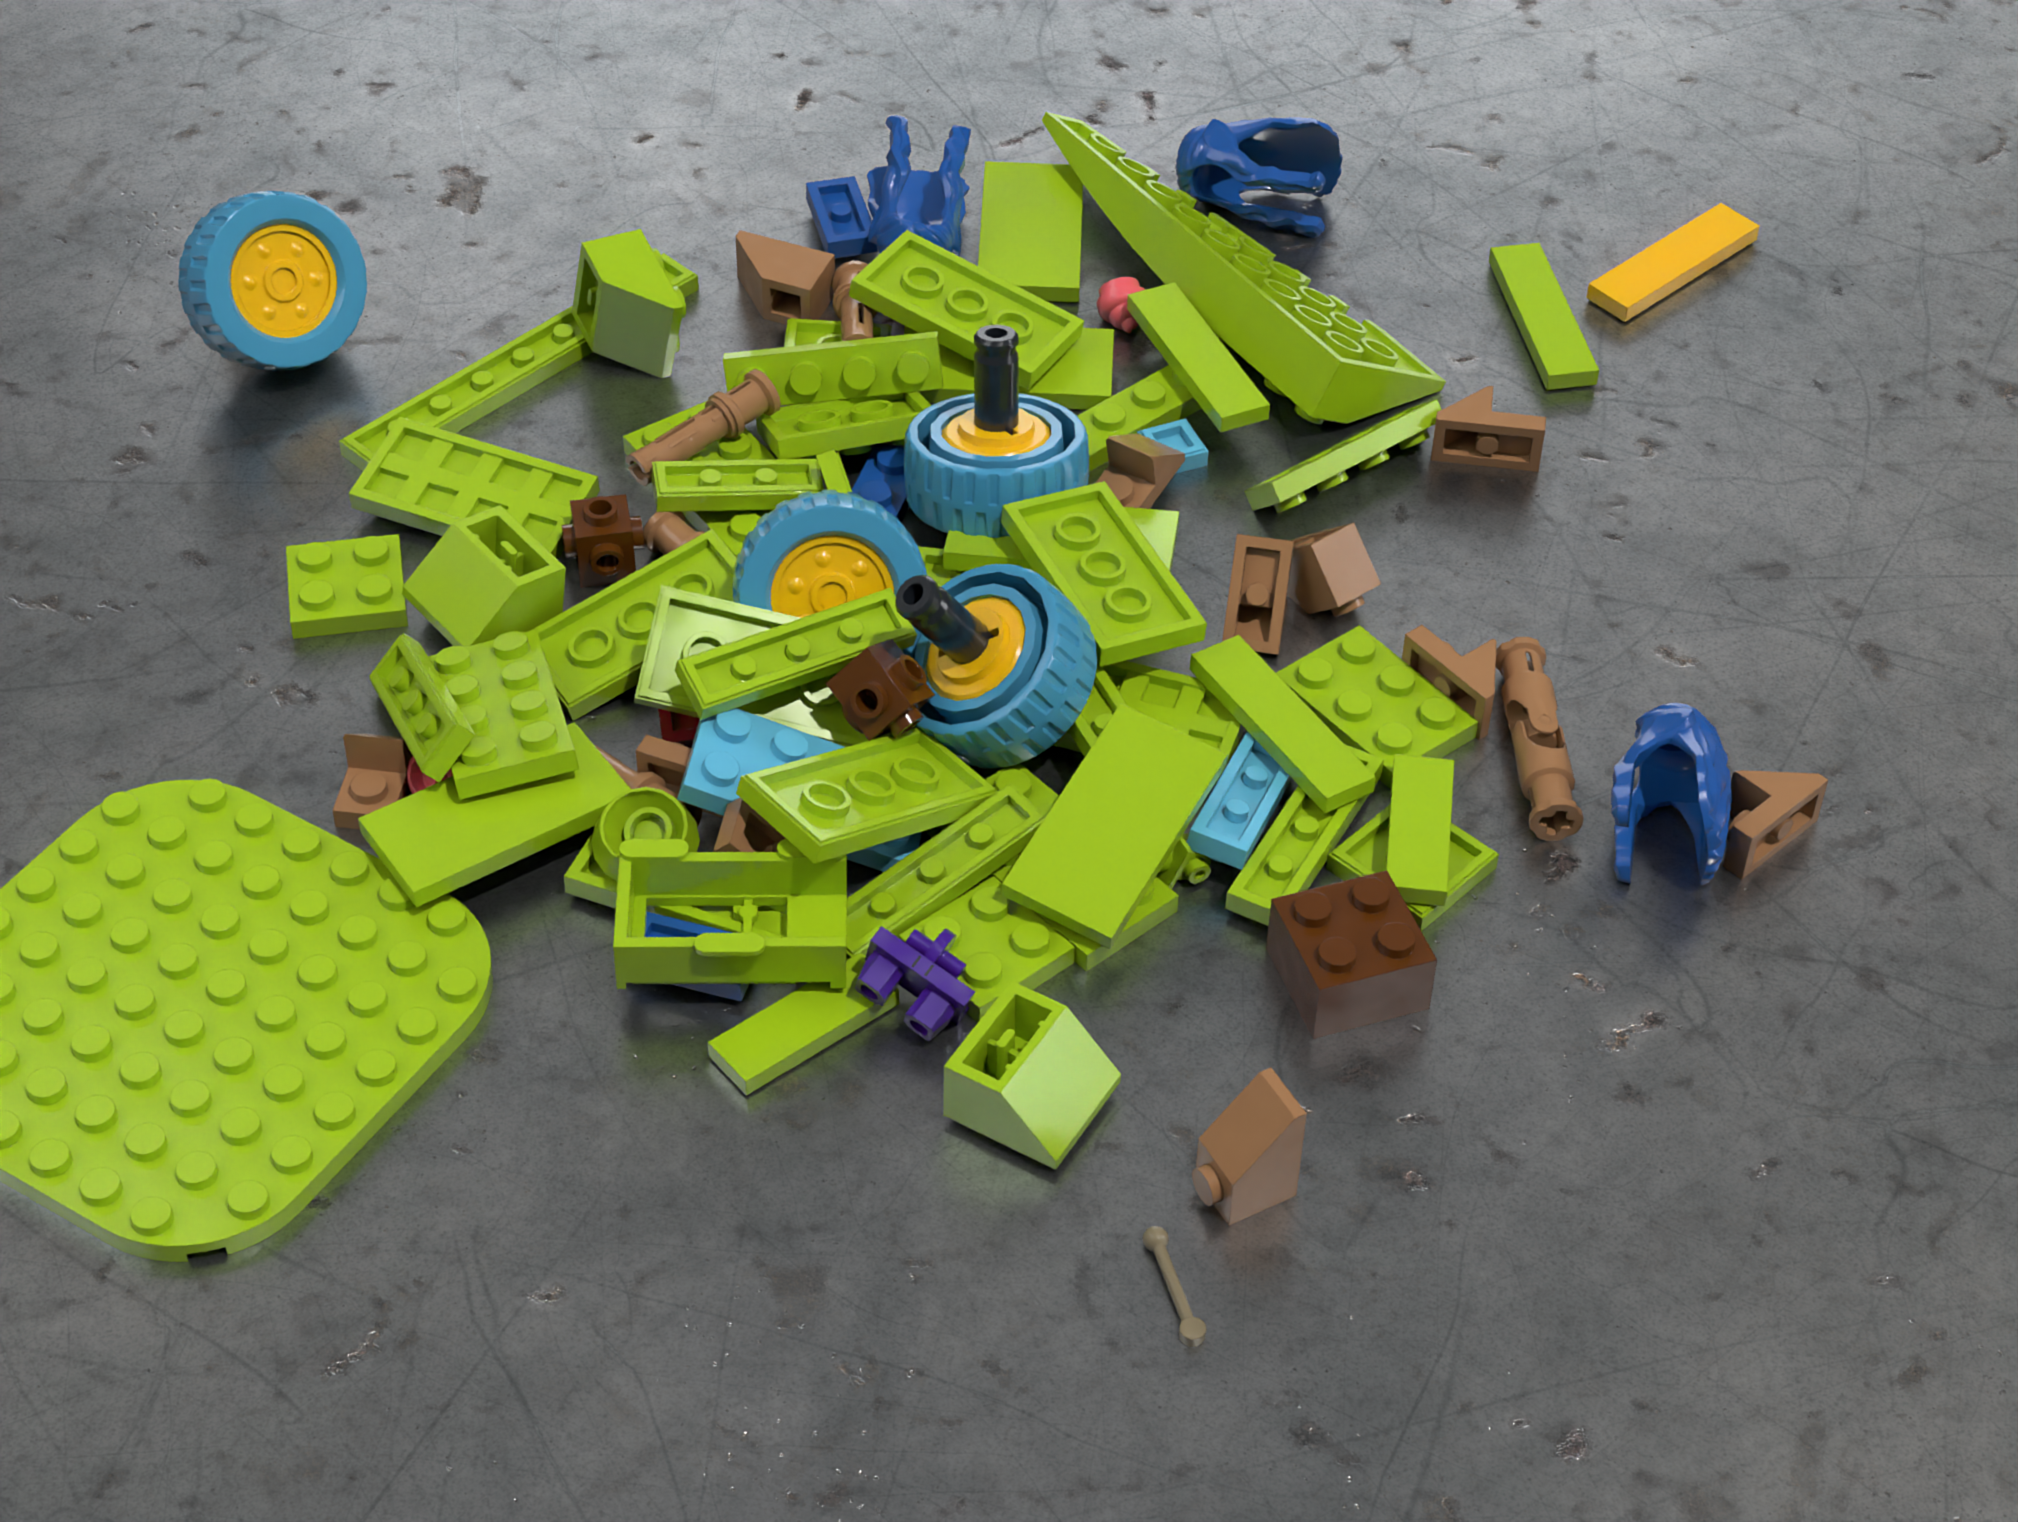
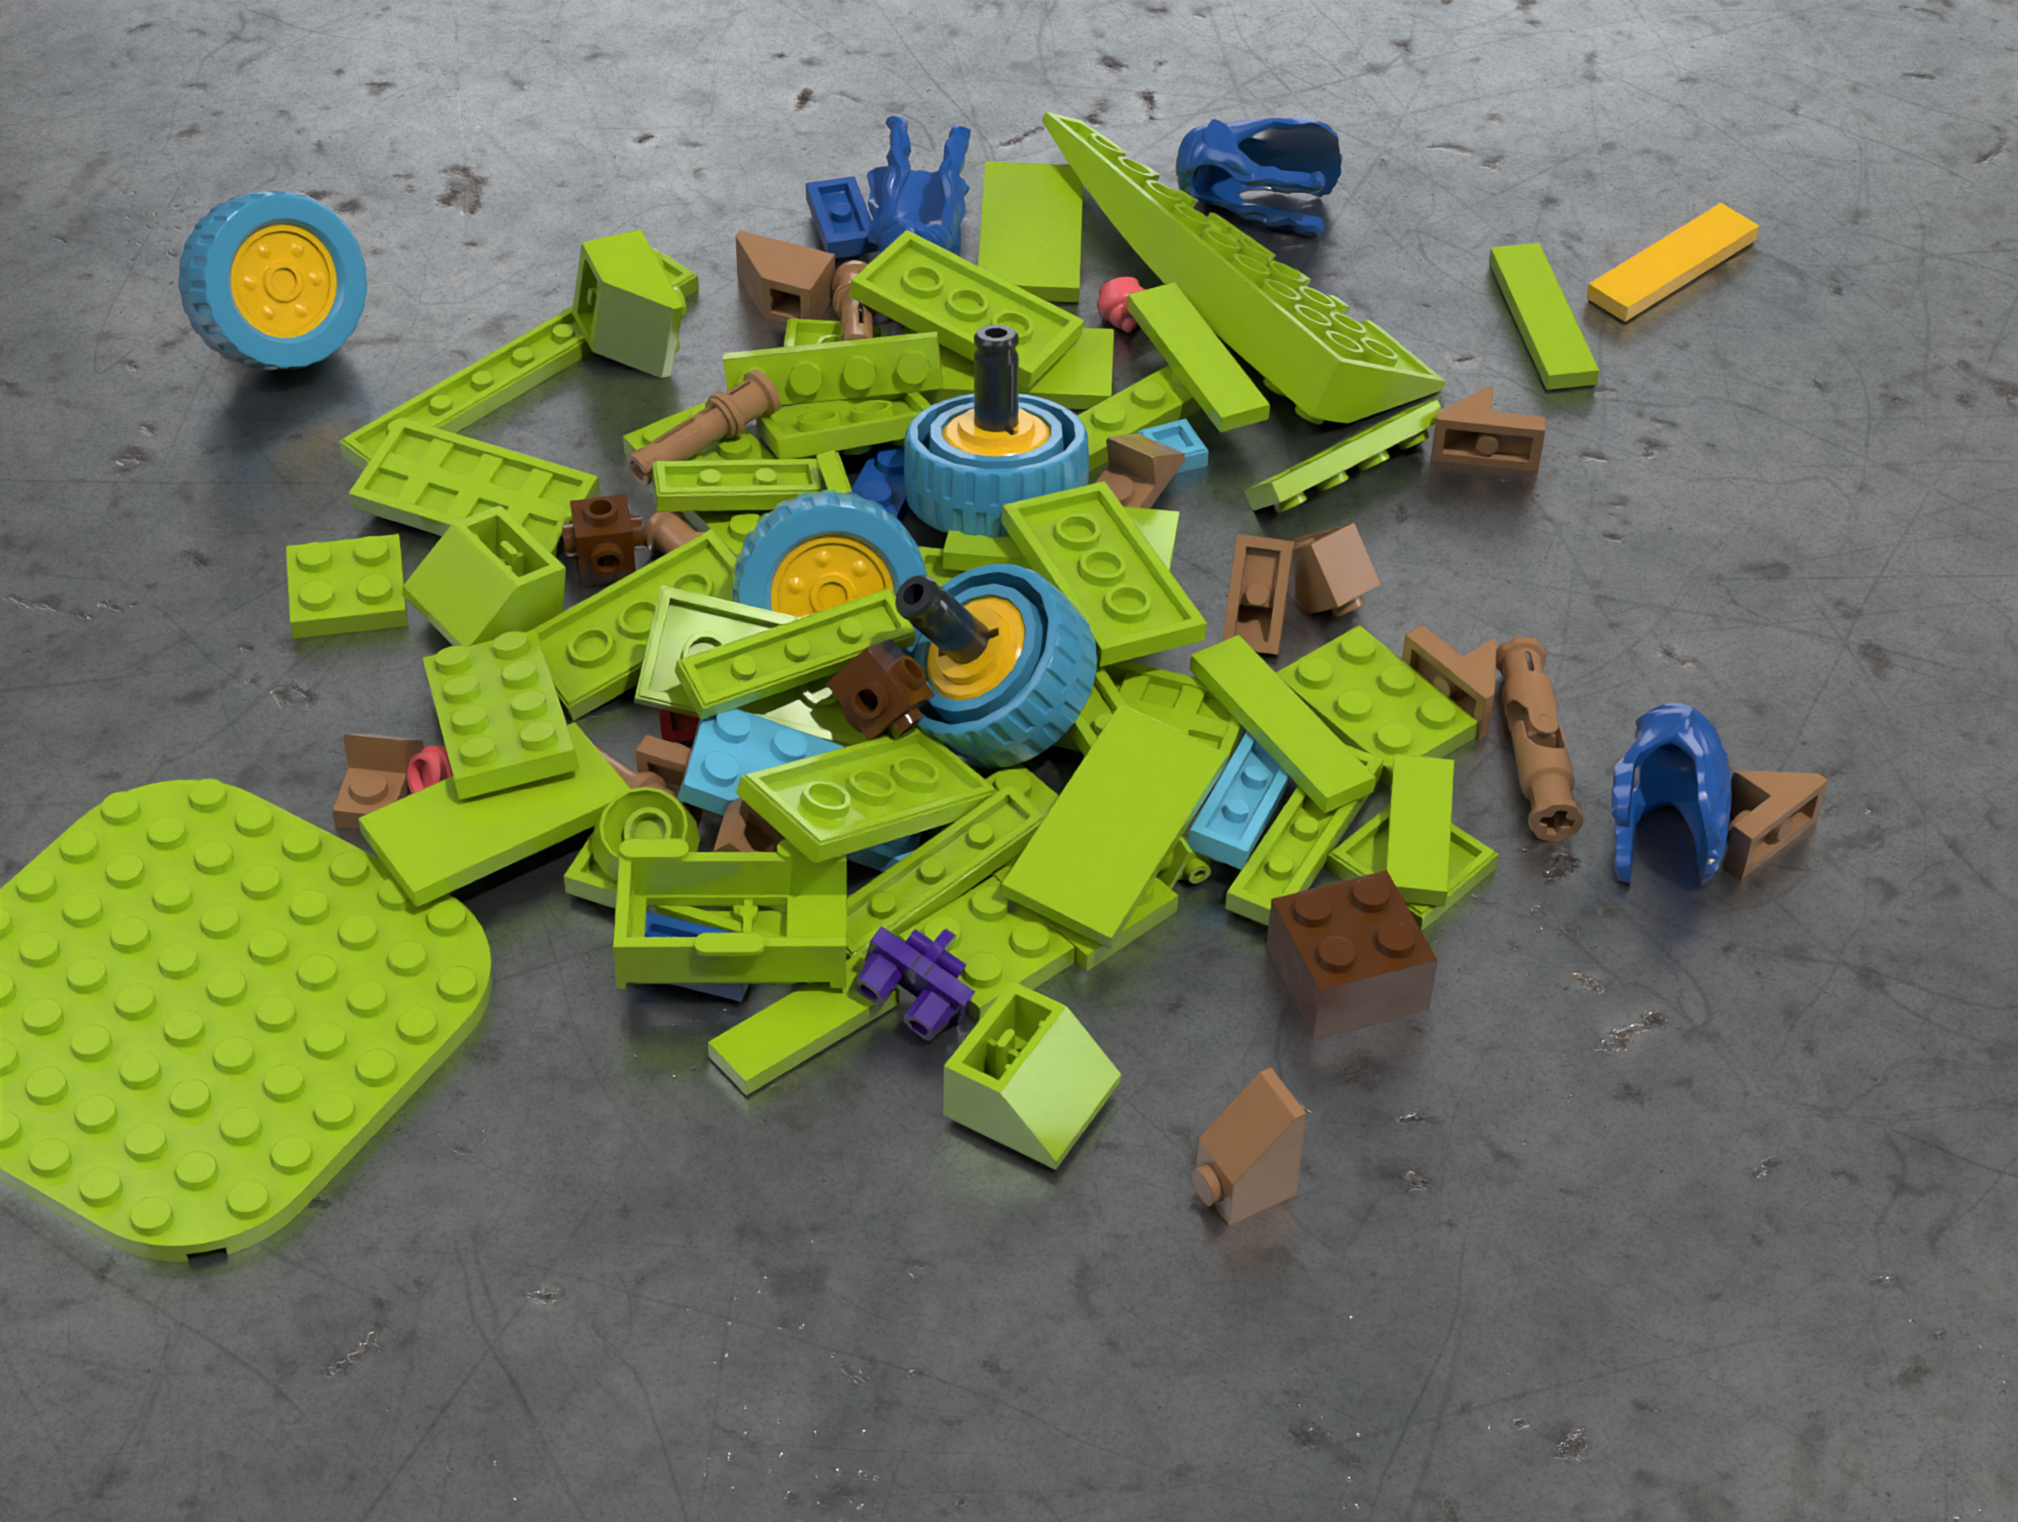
(421, 707): lime tile -> none
(1191, 1329): dark tan hinge -> none

